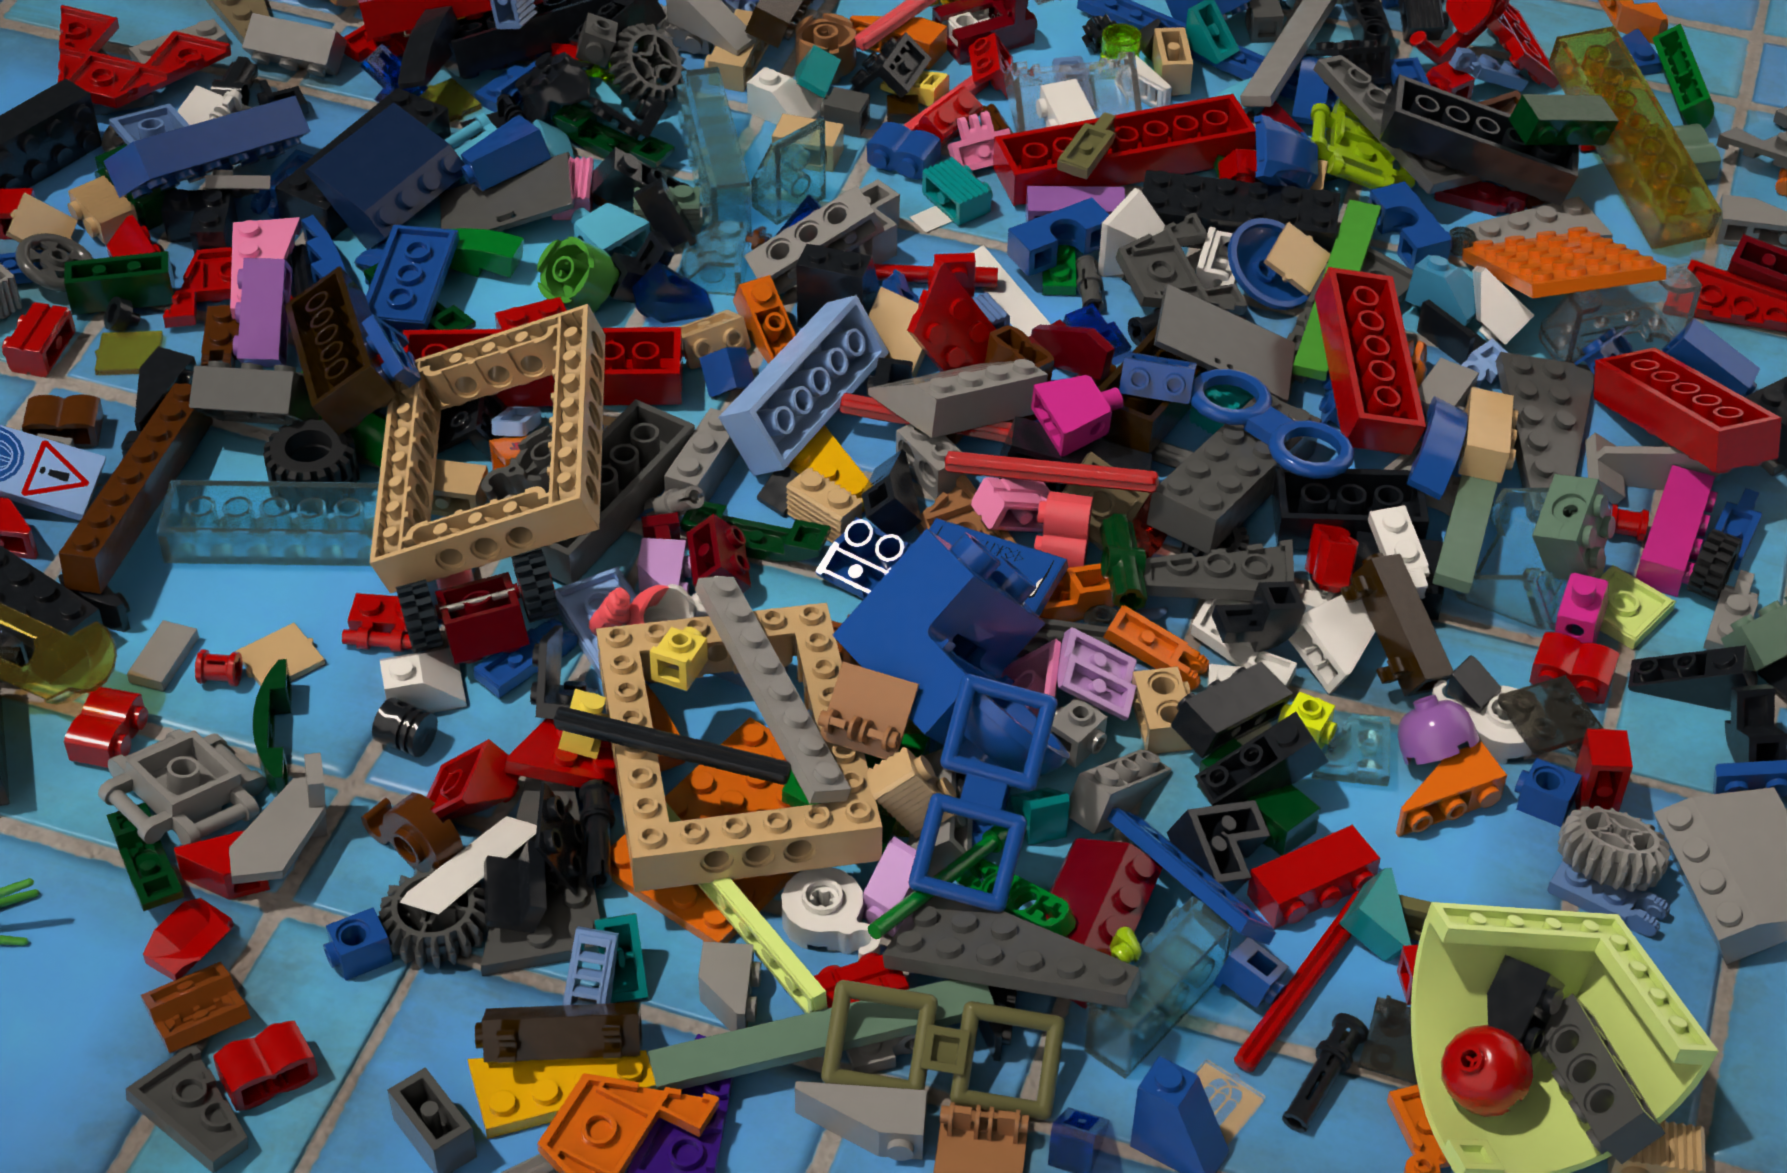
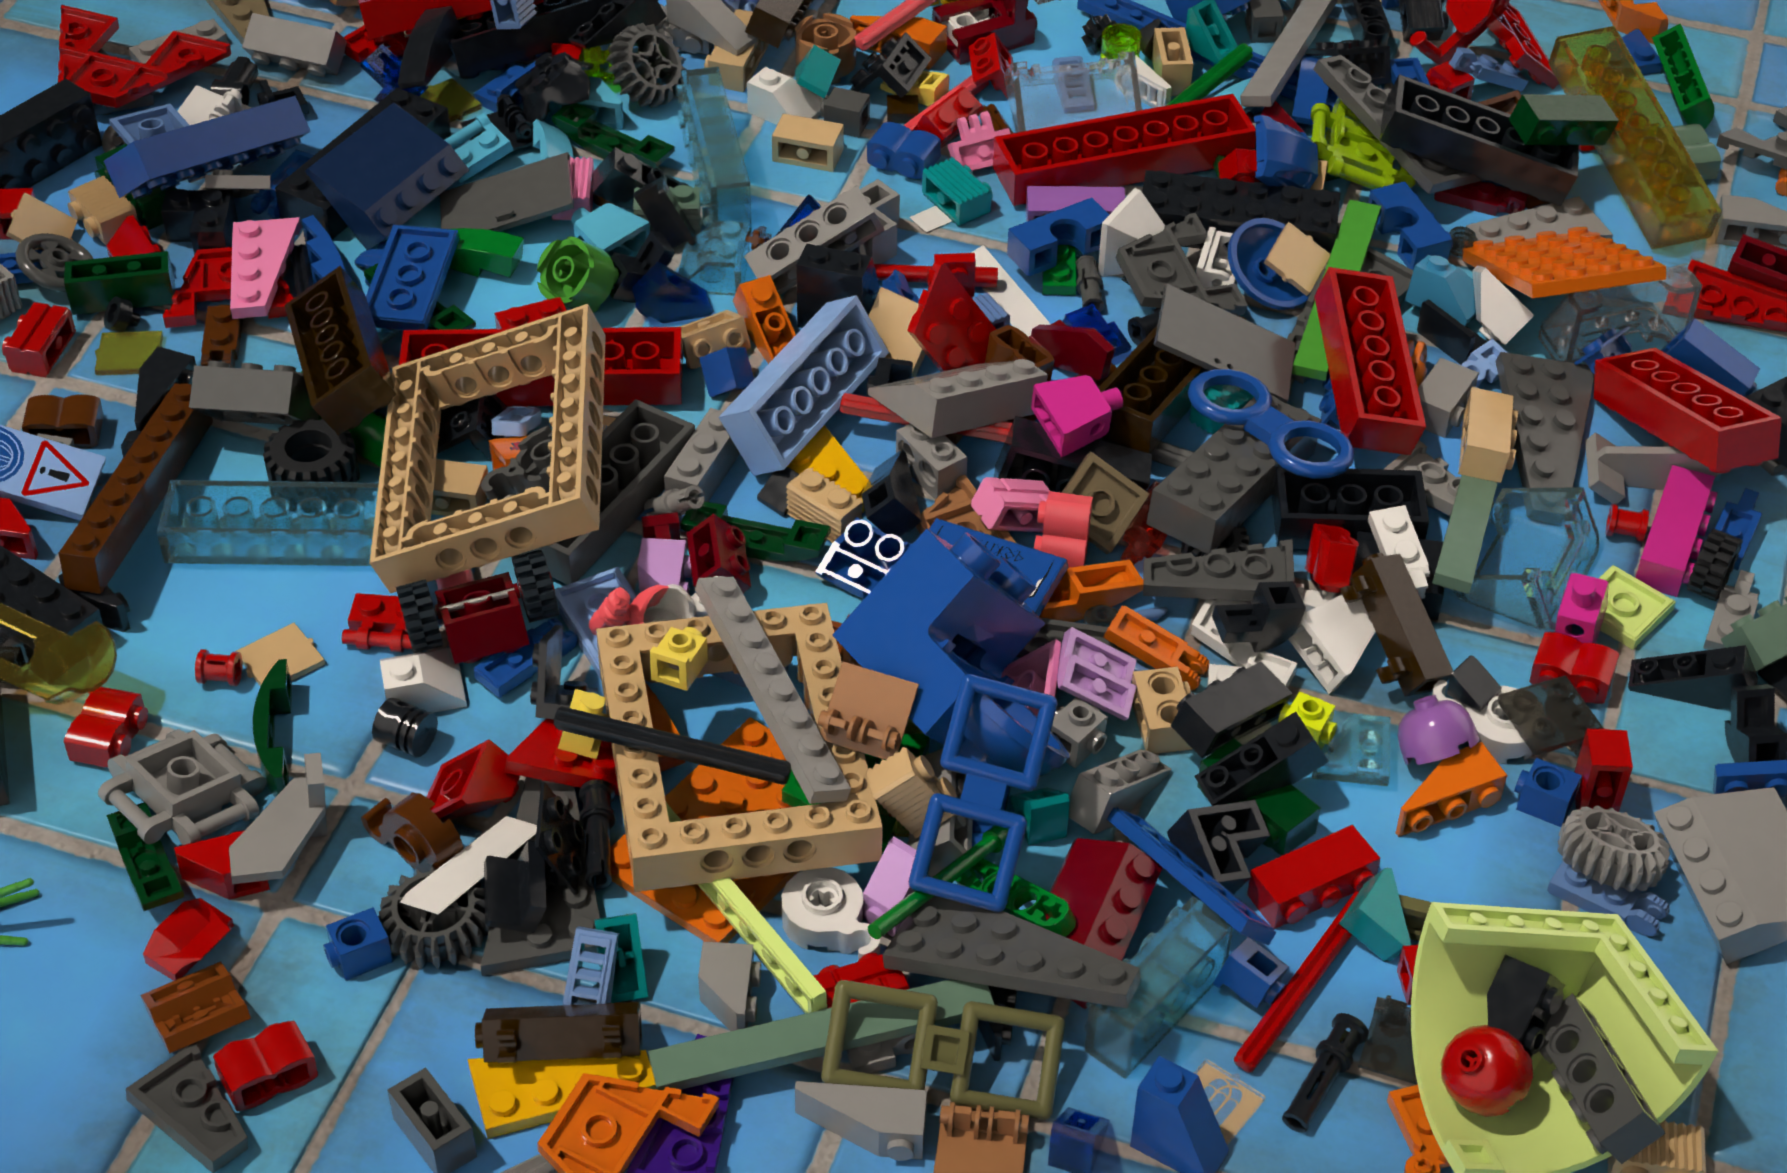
(163, 655): light grey tile -> none
(262, 311): medium lavender brick -> none
(390, 344): blue wing -> none
(504, 153): blue slope -> none
(596, 40): dark grey brick -> none
(646, 113): black bracket -> none
(791, 172): clear light blue slope -> none
(1052, 471): red axle -> none
(1063, 103): white brick -> none
(1088, 147): olive hinge -> none
(1123, 562): dark green piece -> none
(1125, 945): lime arm -> none
(1157, 377): blue bracket -> none
(1215, 75): none -> green axle
(1439, 448): blue slope -> none
(1574, 527): sand green brick -> none

